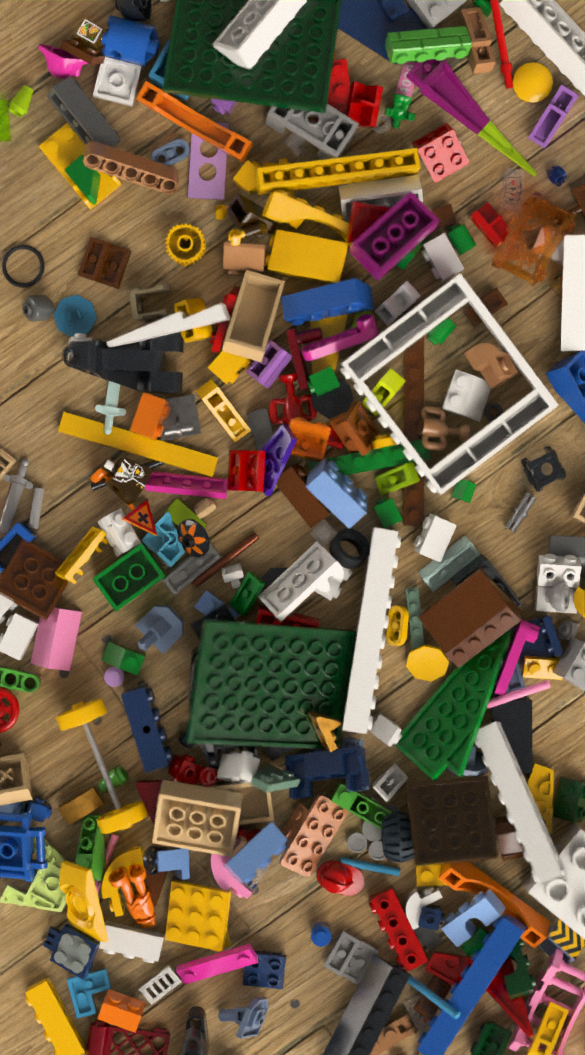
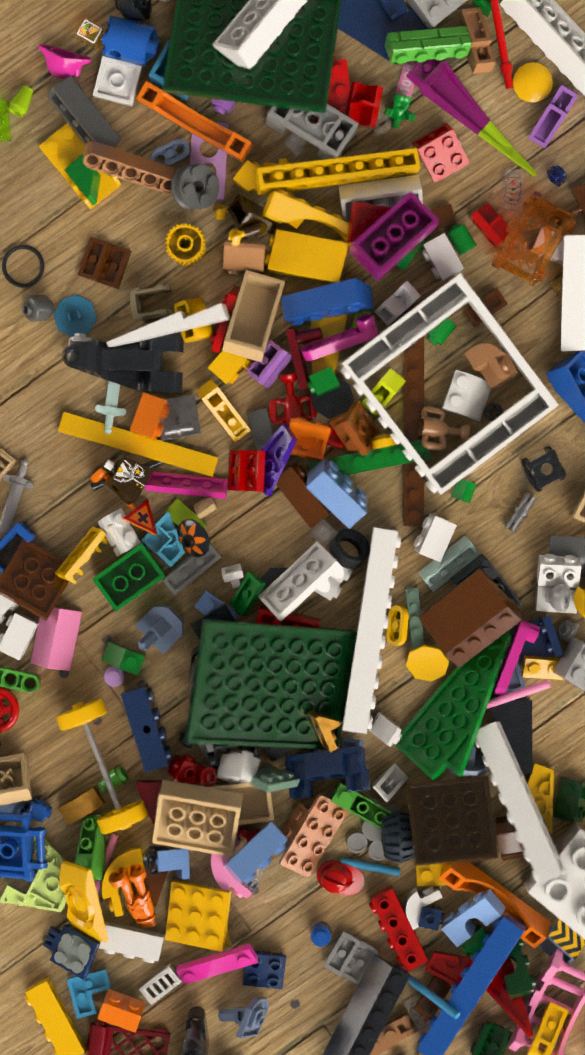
(36, 508): light grey piece -> none
(86, 53): reddish brown plate -> none
(206, 186): none -> dark grey wheel
(225, 560): copper bar -> none
(387, 512): green brick -> none
(397, 478): lime slope -> none
(428, 937): dark grey sticker -> none

